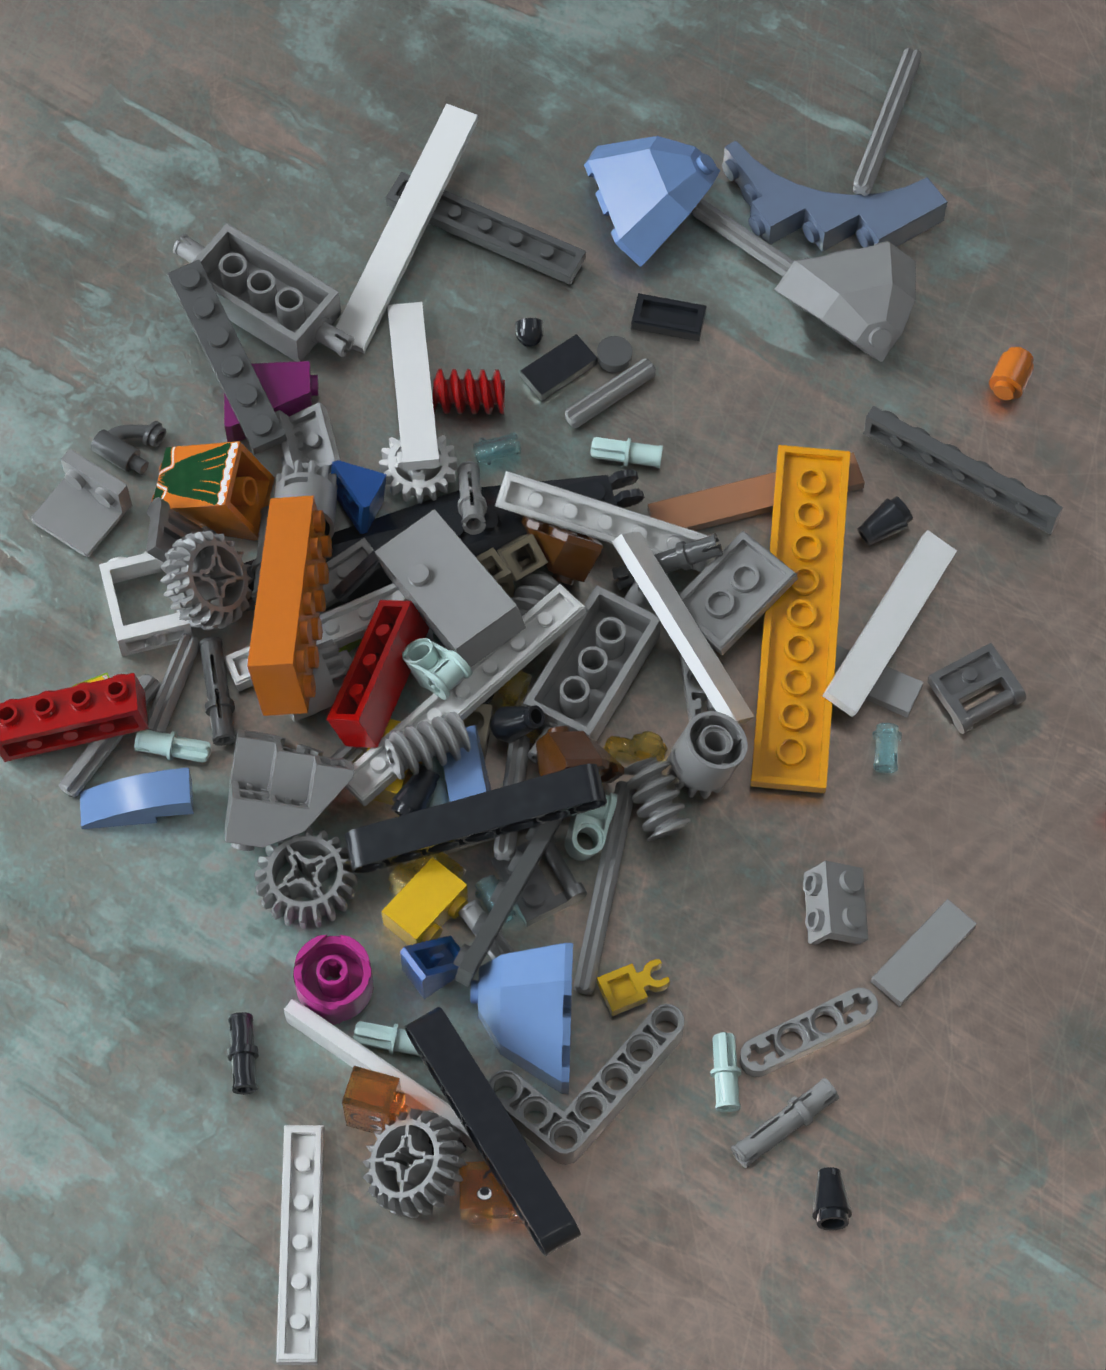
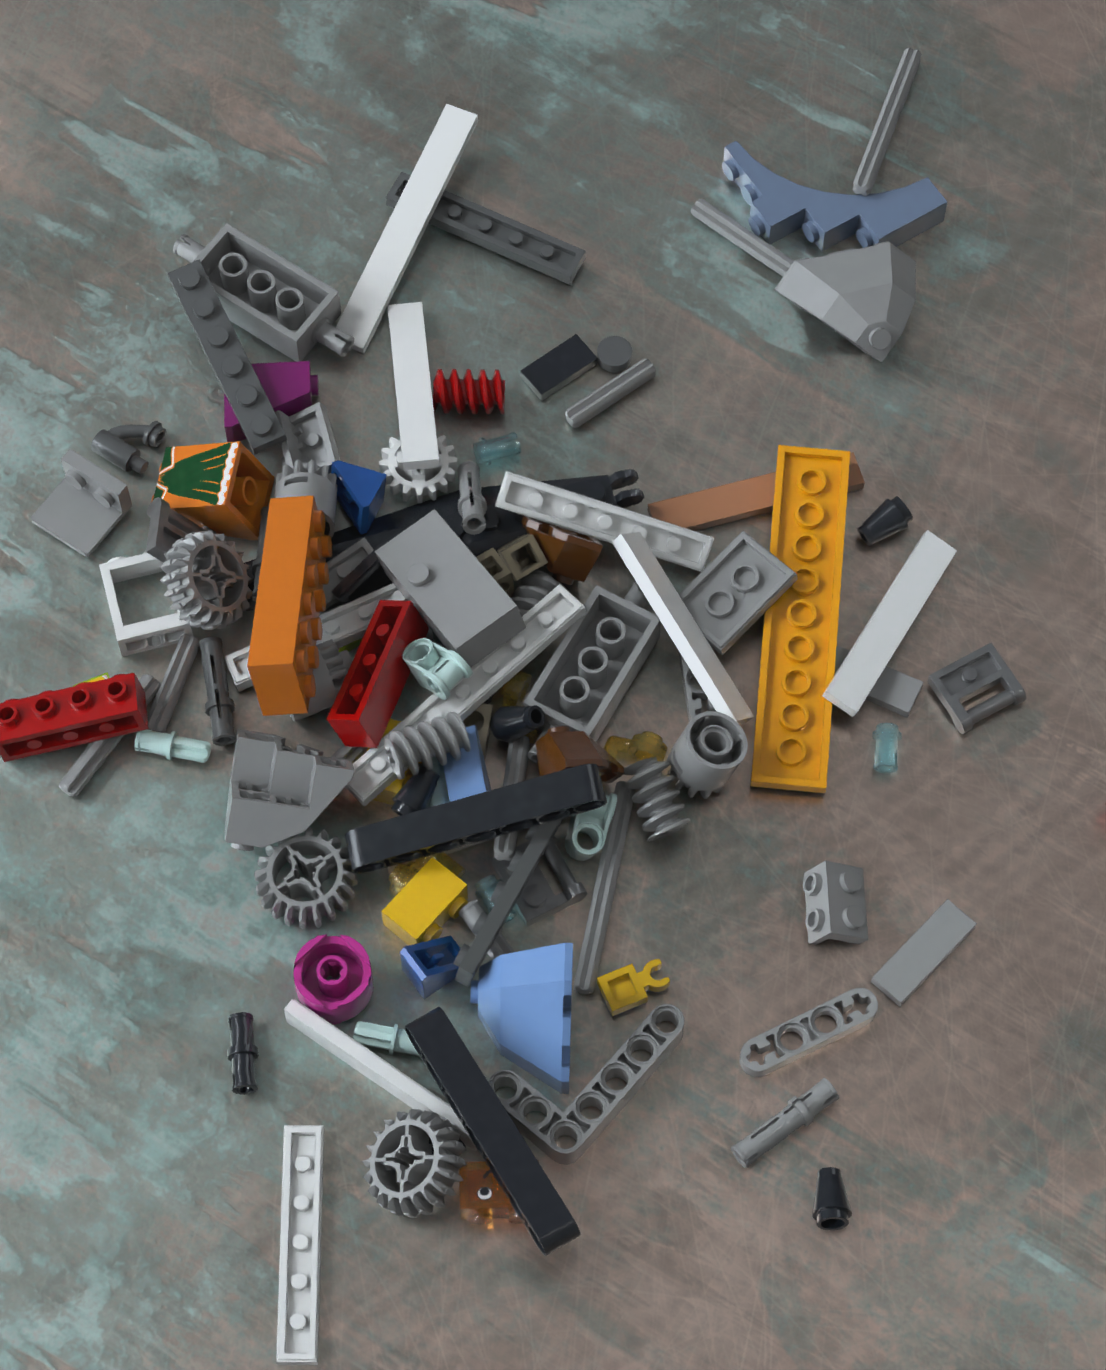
(137, 799): medium blue slope -> none
(372, 1100): clear orange brick -> none
(529, 331): black hinge -> none
(626, 452): light aqua axle -> none
(649, 189): medium blue brick -> none
(668, 317): black tile -> none
(680, 557): dark grey pin -> none
(725, 1072): light aqua axle -> none
(962, 470): dark grey plate -> none
(1012, 373): orange brick -> none

